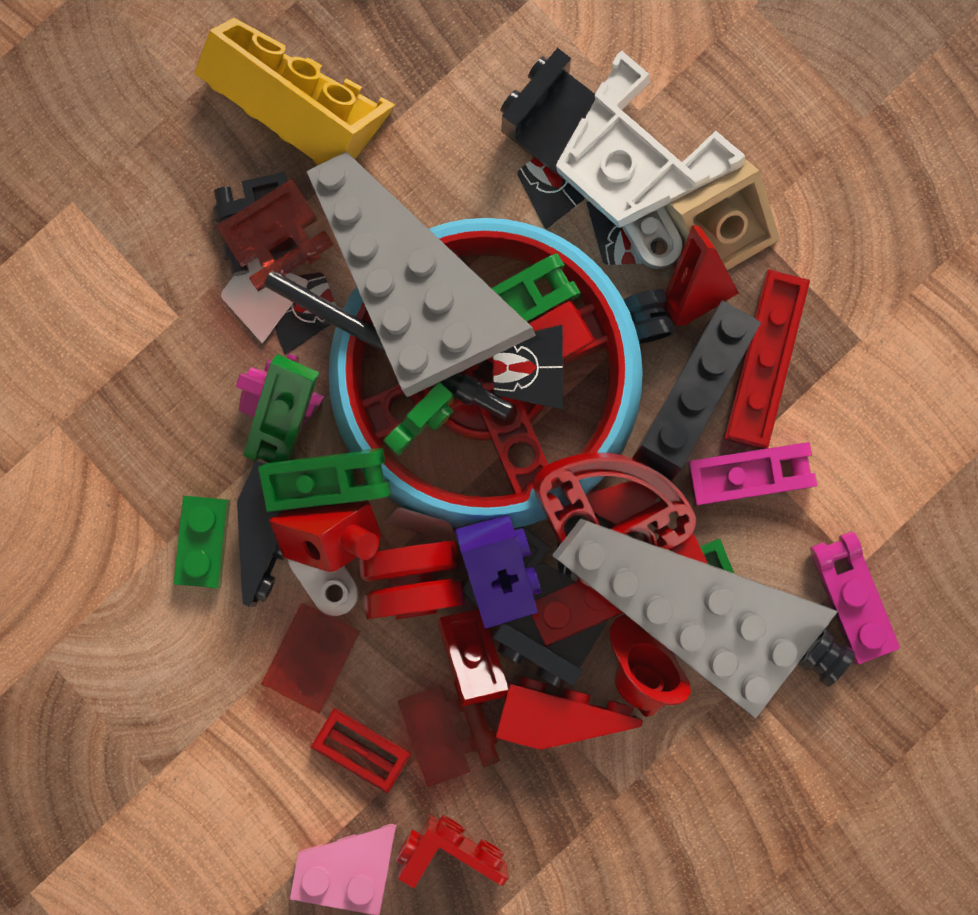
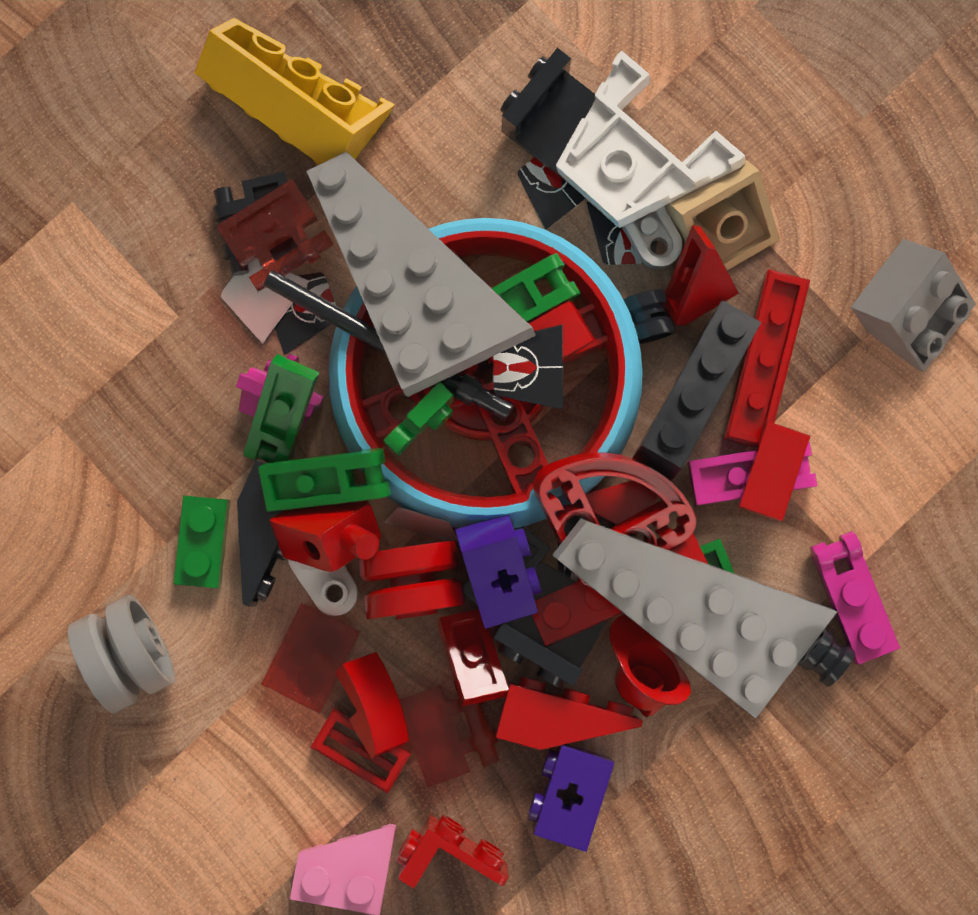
(121, 654): none -> light grey wheel
(379, 712): none -> red slope
(571, 823): none -> dark purple brick
(773, 471): none -> red tile
(914, 303): none -> light grey slope

